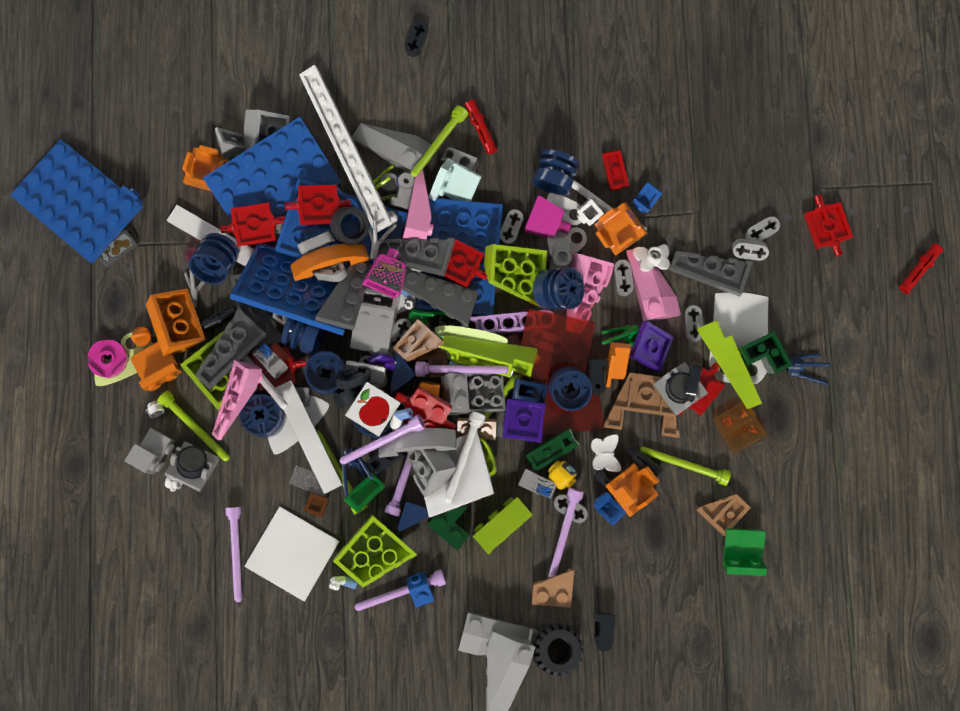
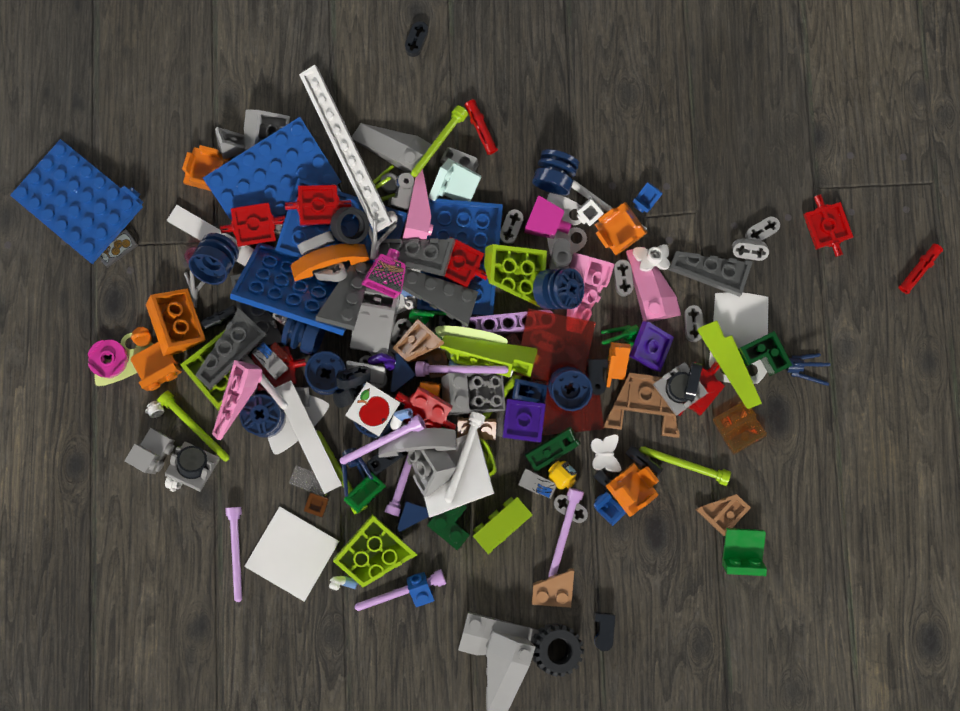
(615, 170): red plate -> none

